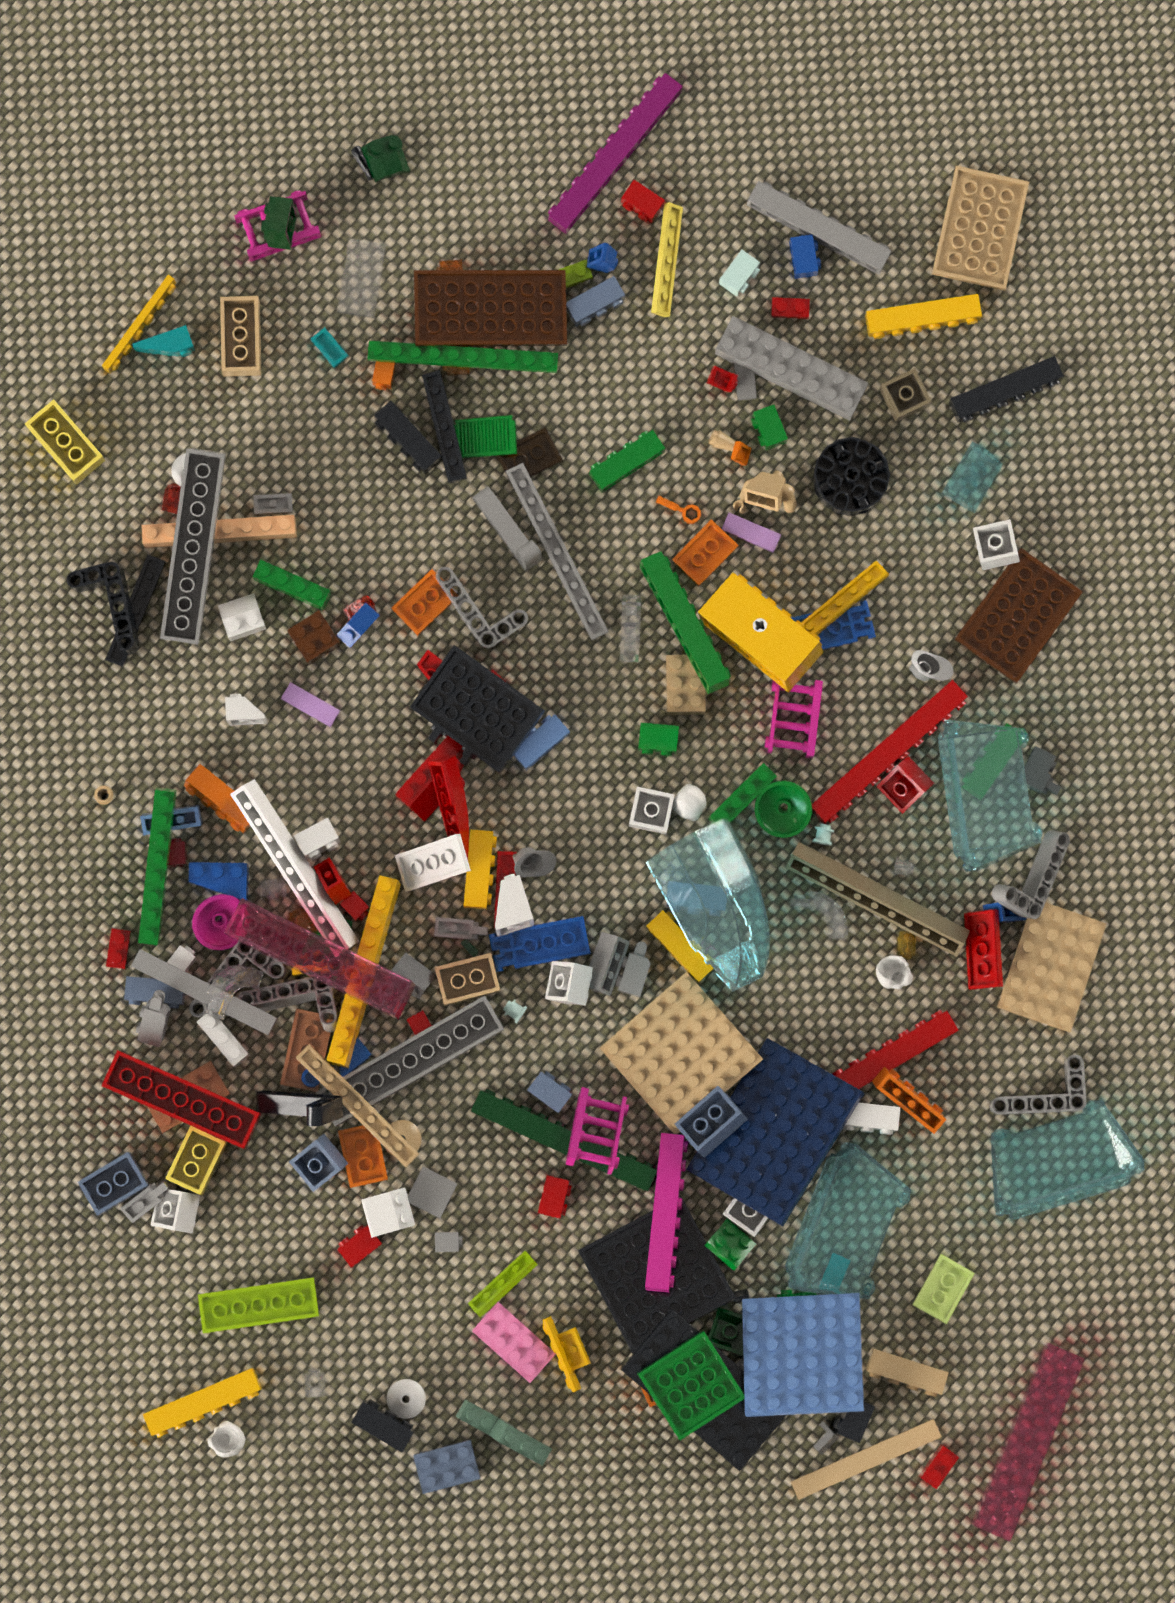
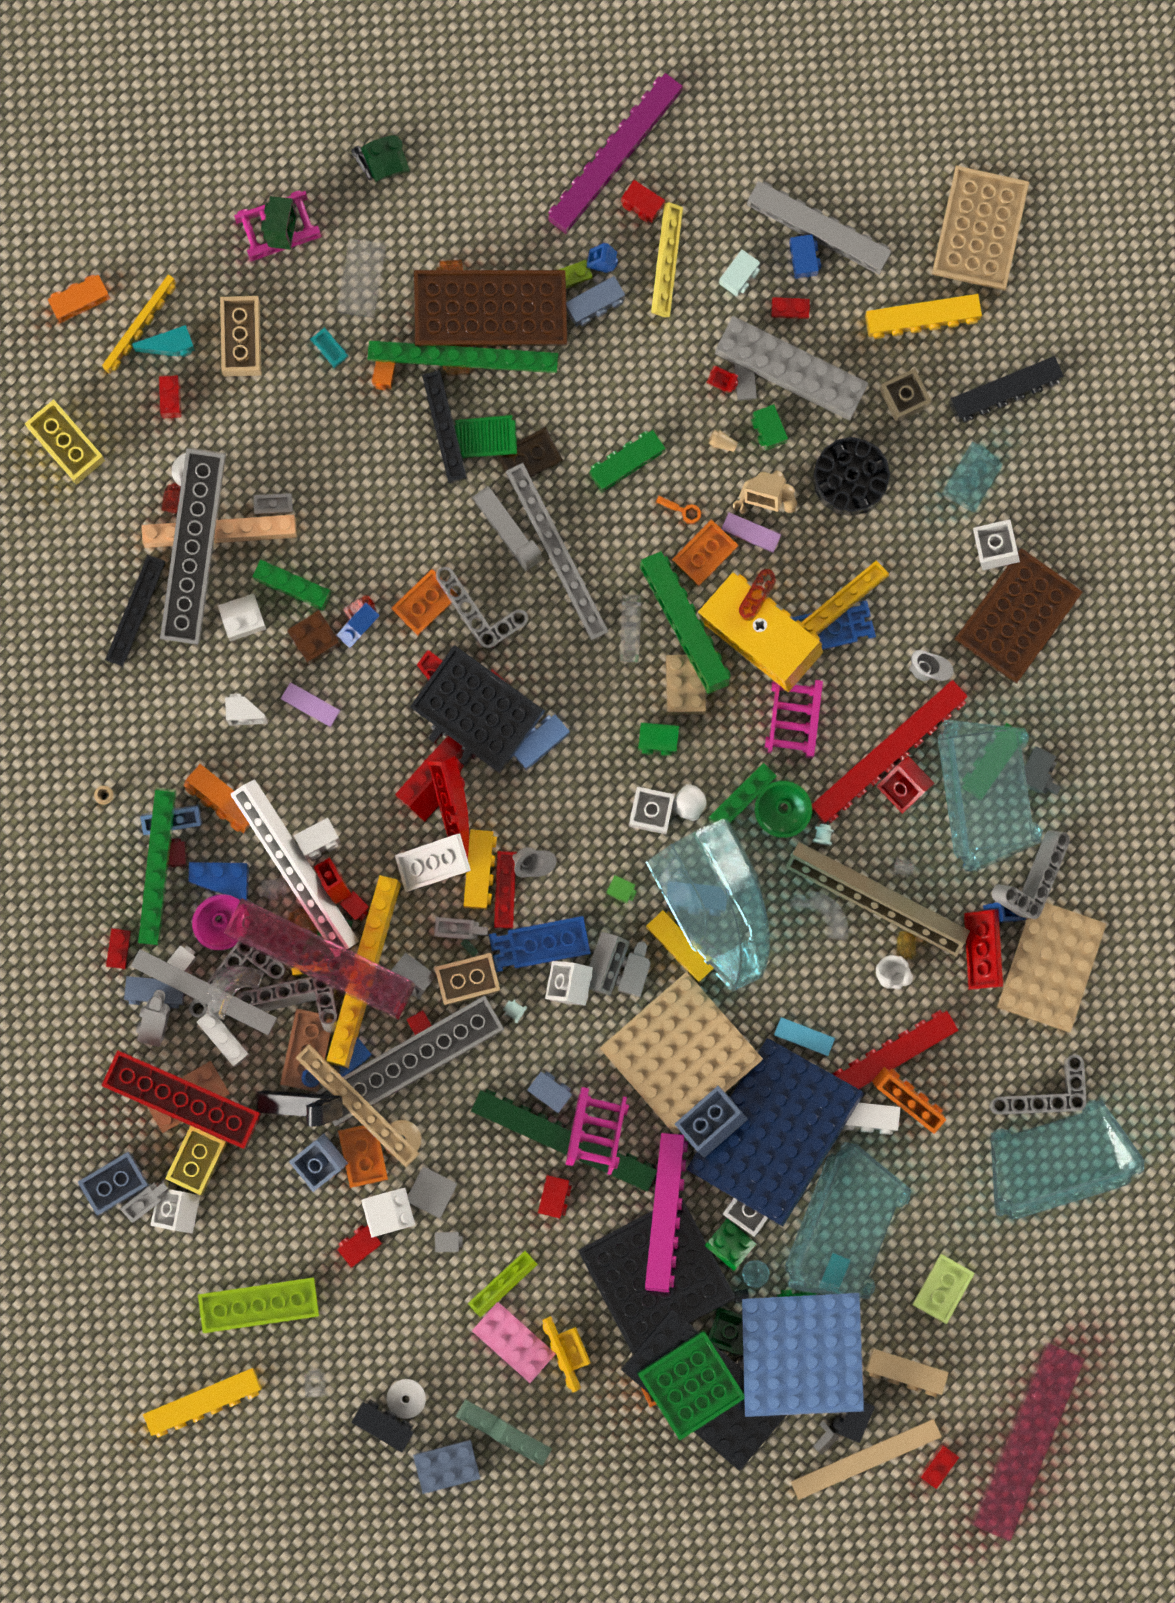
(78, 298): none -> orange brick
(115, 600): black beam -> none
(170, 396): none -> red brick
(227, 1439): white hair -> none
(408, 437): black brick -> none
(513, 907): white slope -> none
(621, 889): none -> bright green brick
(741, 453): orange tile -> none
(755, 1273): none -> clear light blue wheel
(759, 580): none -> clear red beam
(804, 1036): none -> medium azure tile

